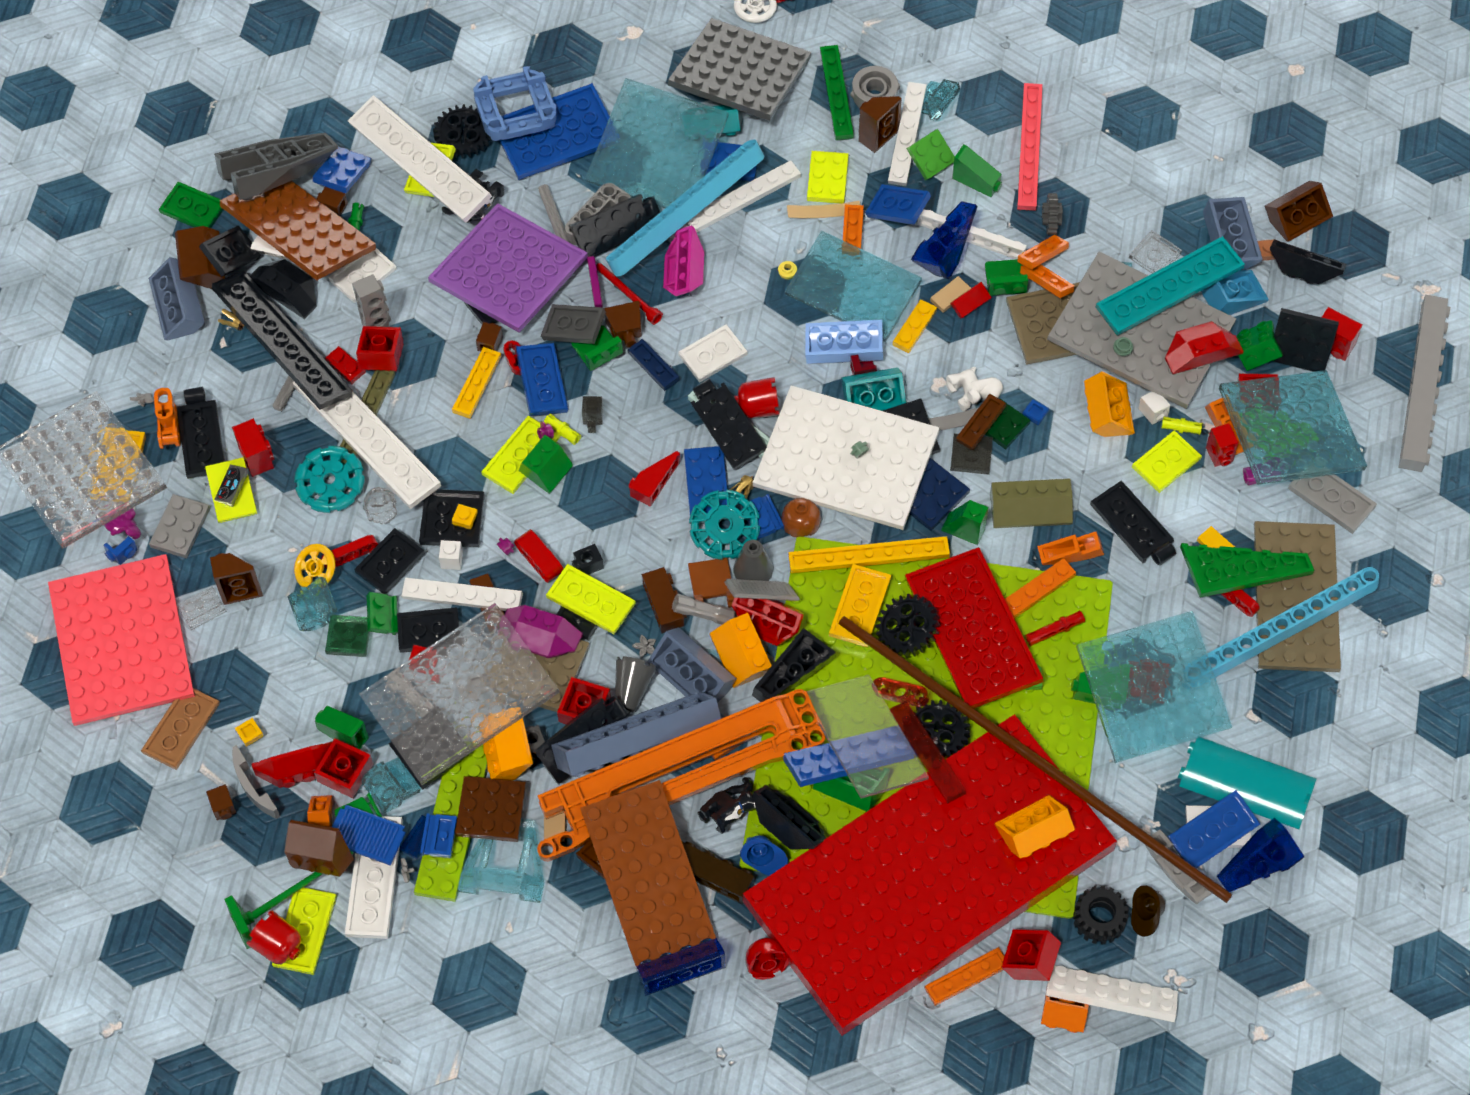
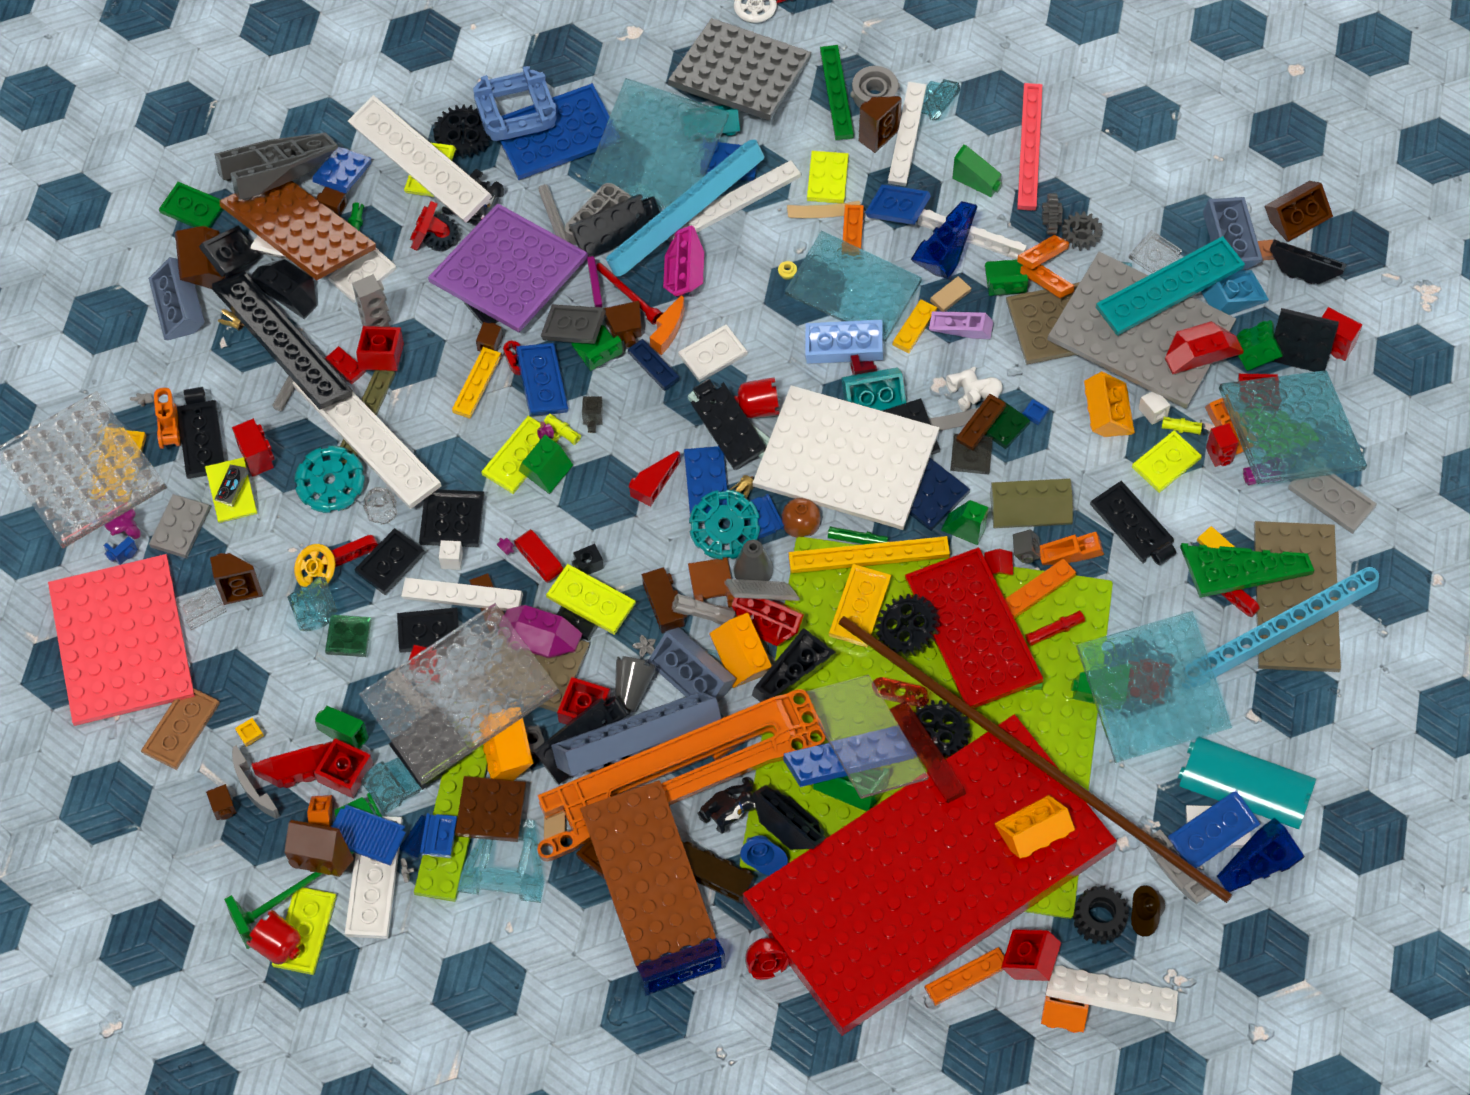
(382, 613): green plate -> none
(433, 229): none -> plate
(464, 516): yellow plate -> none
(667, 326): none -> orange slope
(854, 536): none -> green pin
(859, 449): sand green plate -> none
(931, 154): bright green plate -> none
(962, 324): none -> lavender slope
(970, 300): red tile -> none
(1000, 561): none -> red panel
(1026, 546): none -> dark grey brick
(1082, 230): none -> dark grey gear
(1123, 346): sand green plate -> none
(1423, 383): light grey brick -> none

